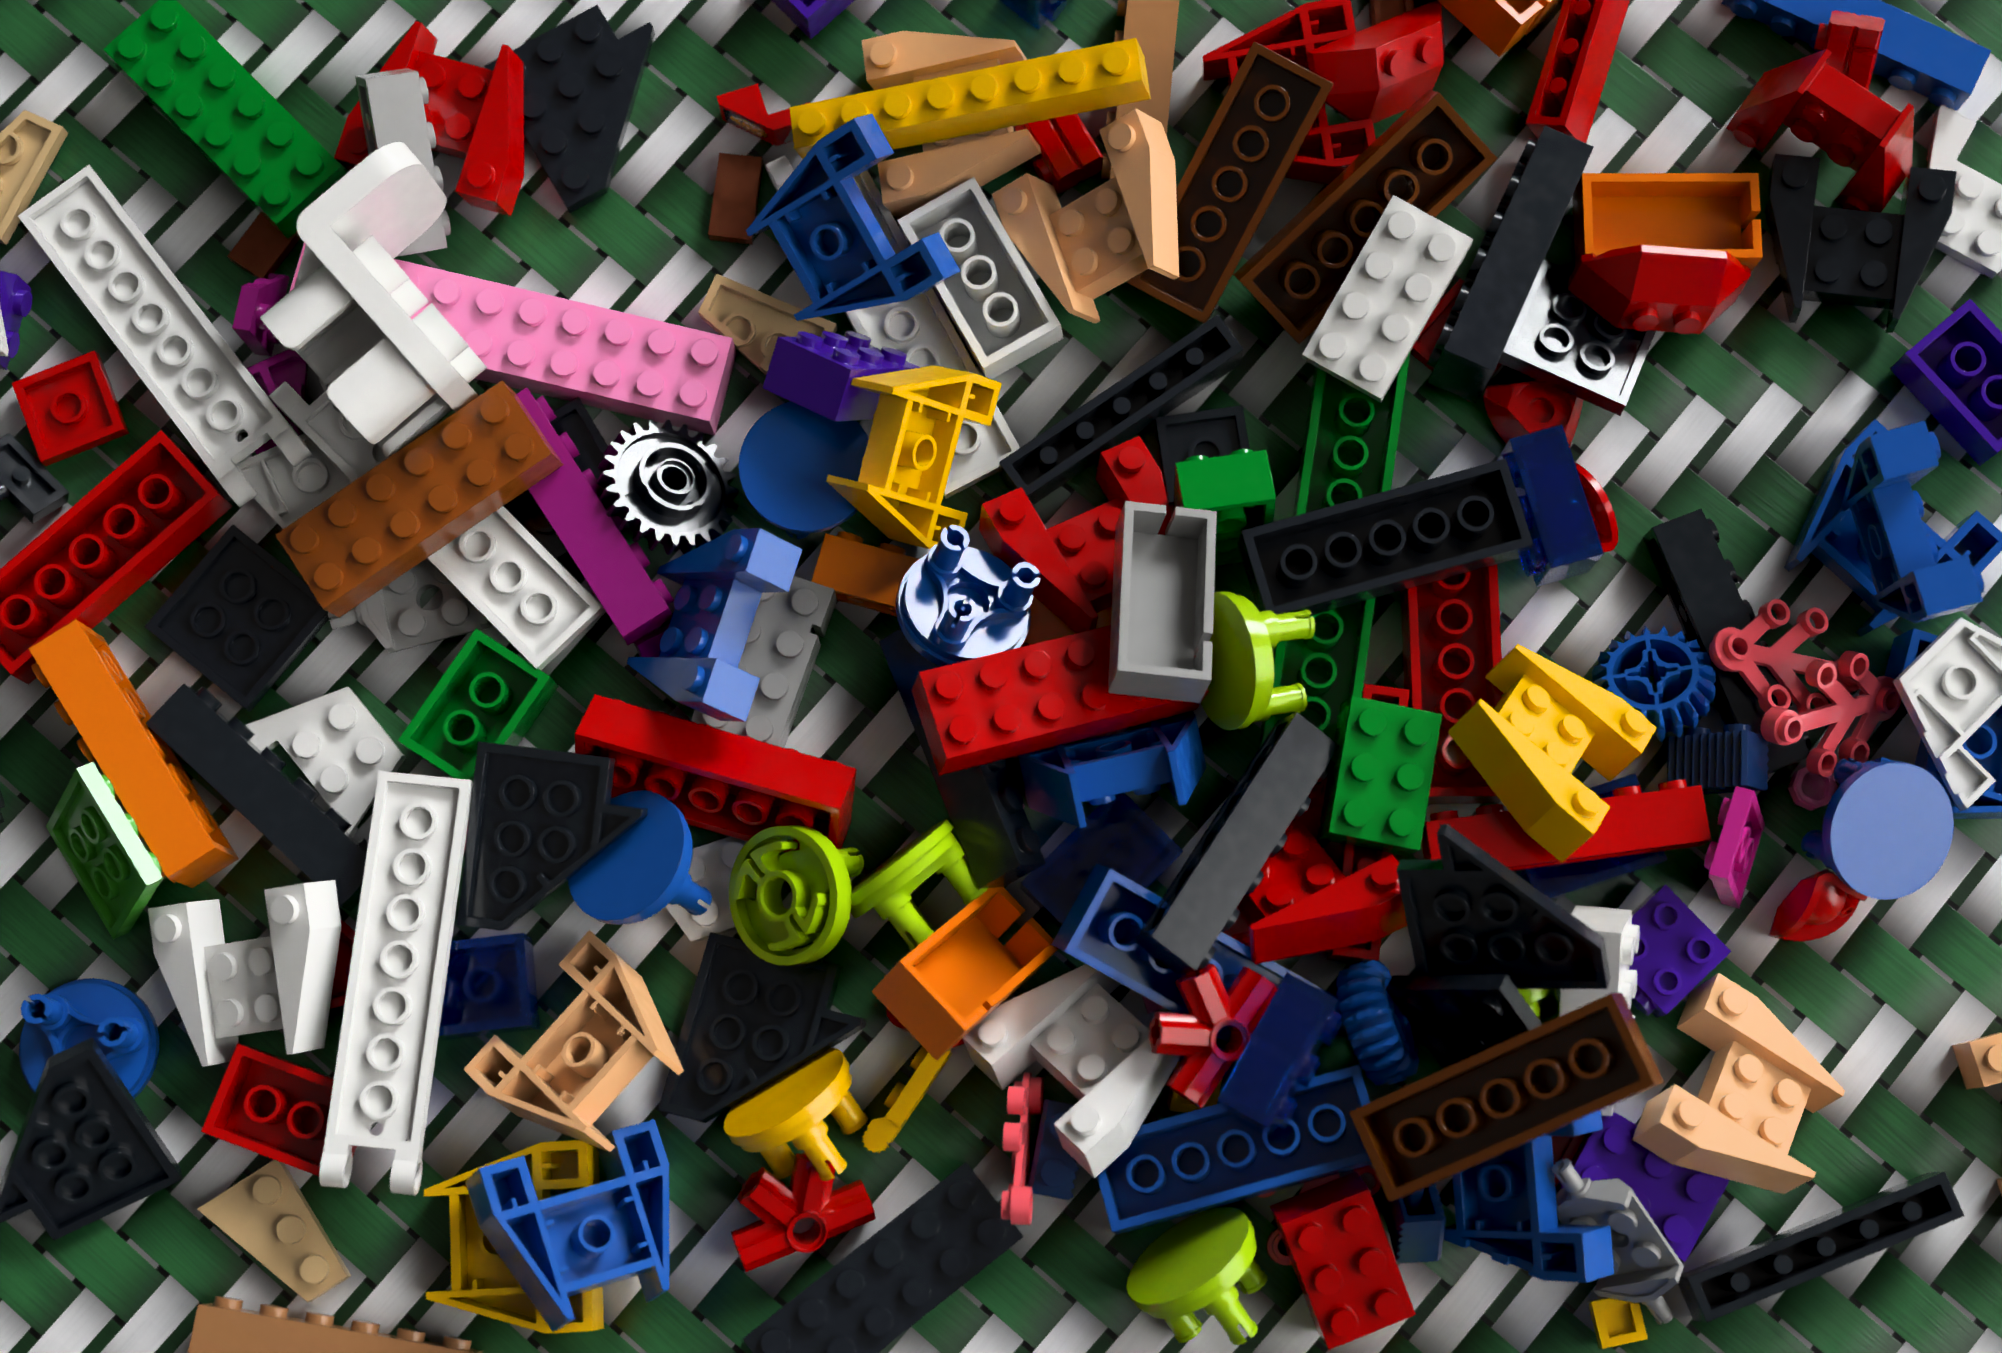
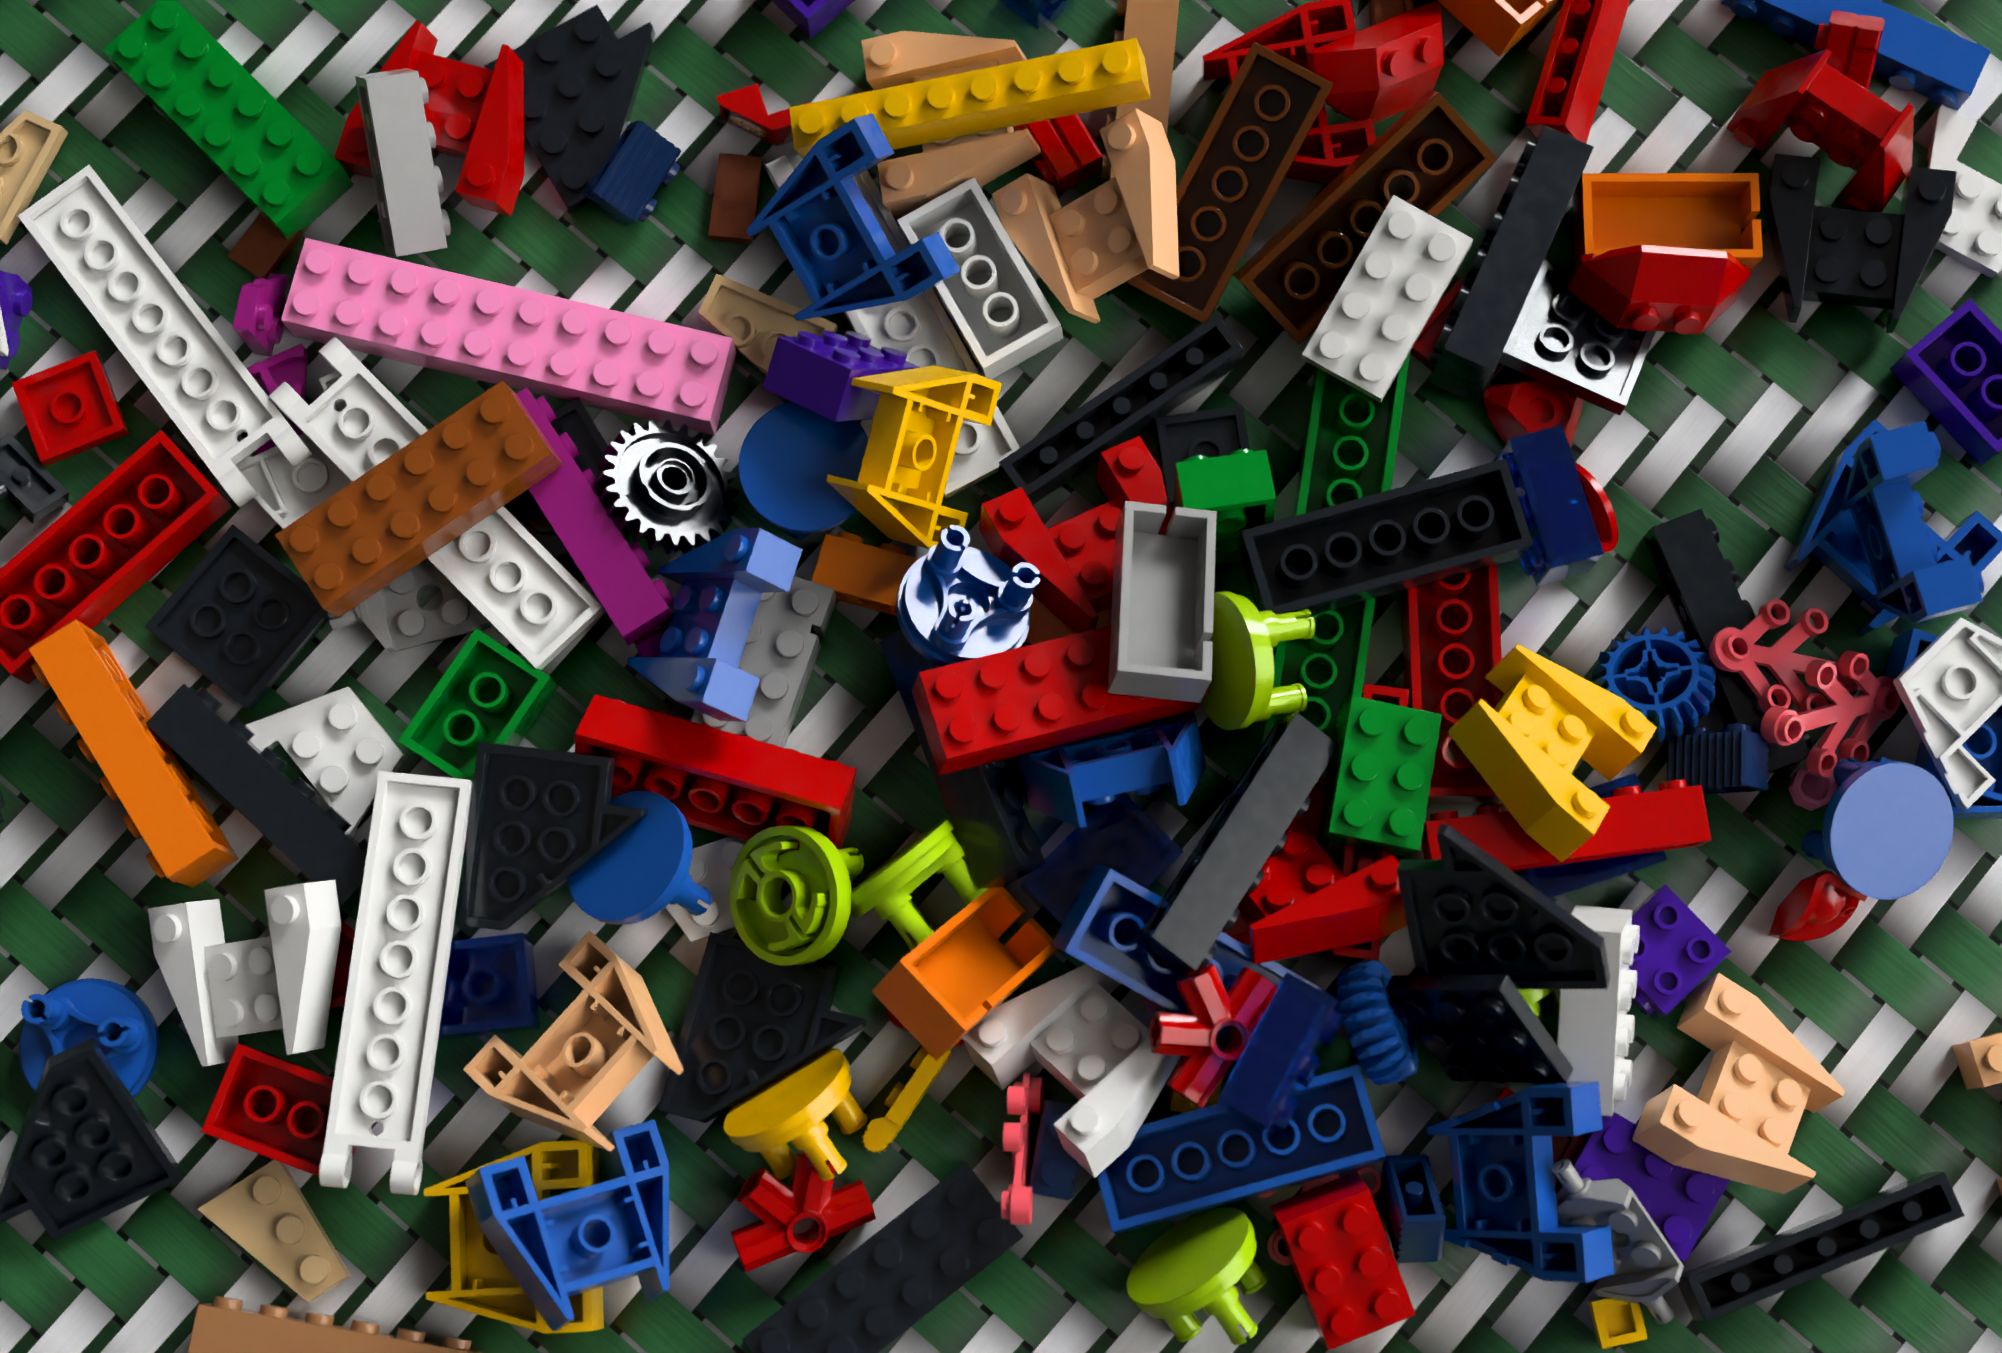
(104, 850): bright green plate -> none
(357, 304): white piece -> none
(634, 173): none -> dark blue brick
(1506, 1096): reddish brown brick -> none
(1734, 854): dark pink plate -> none

